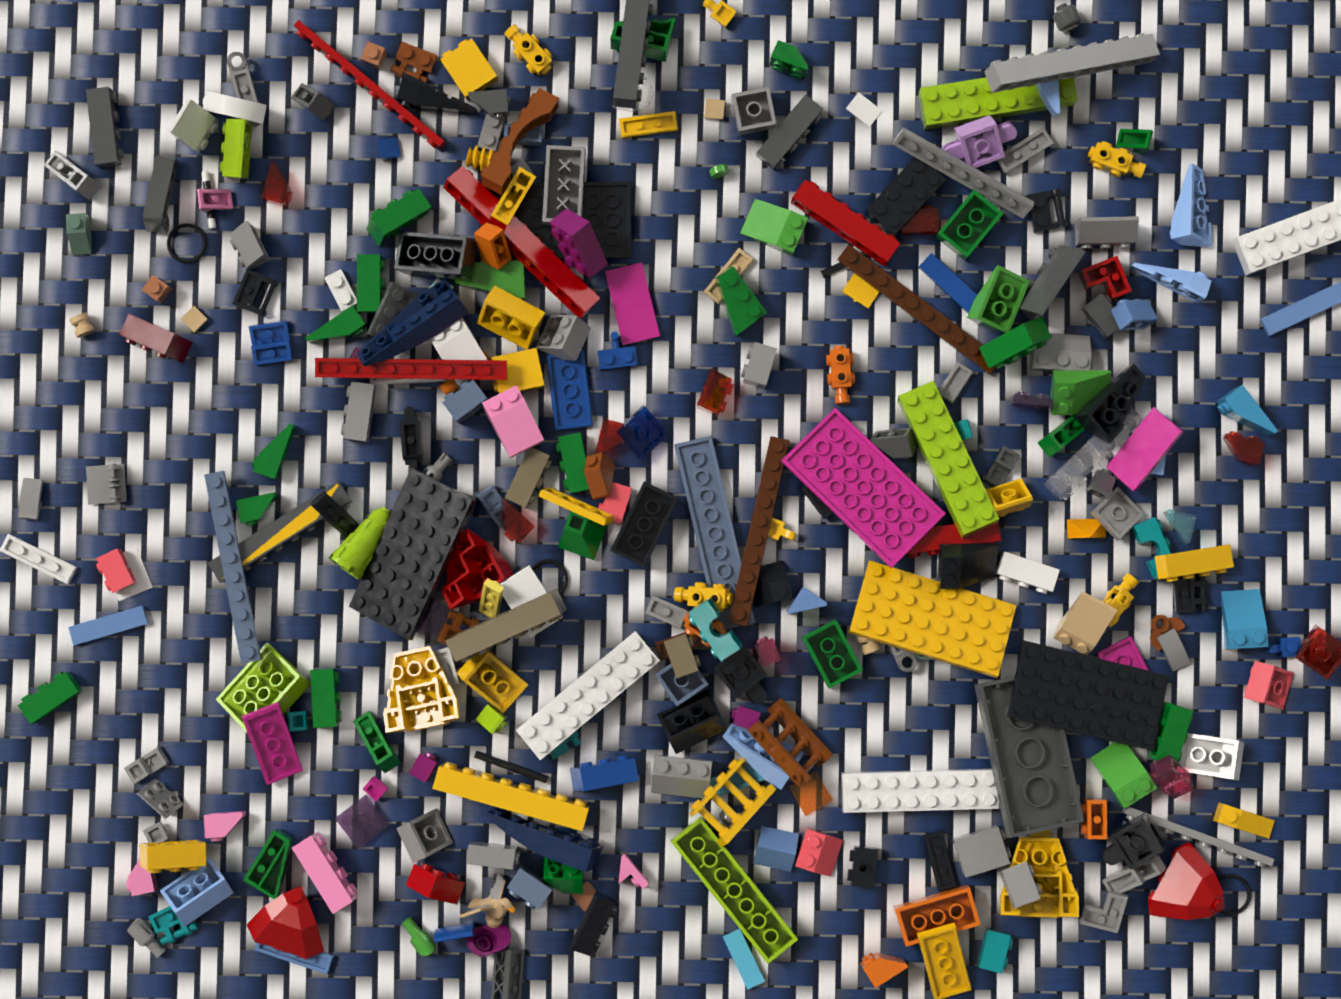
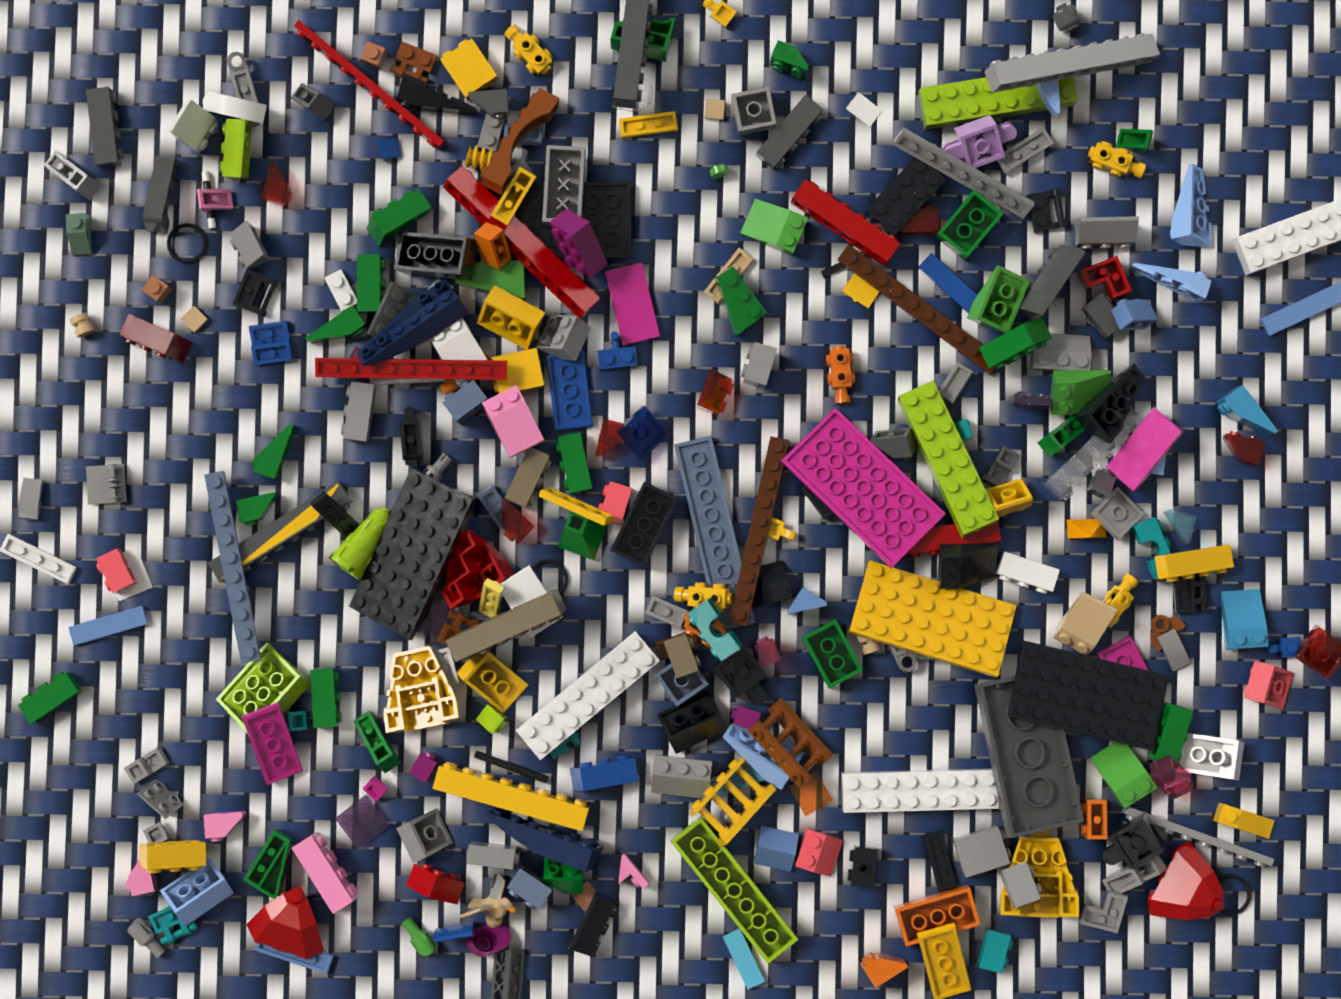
(599, 475): dark orange slope -> none

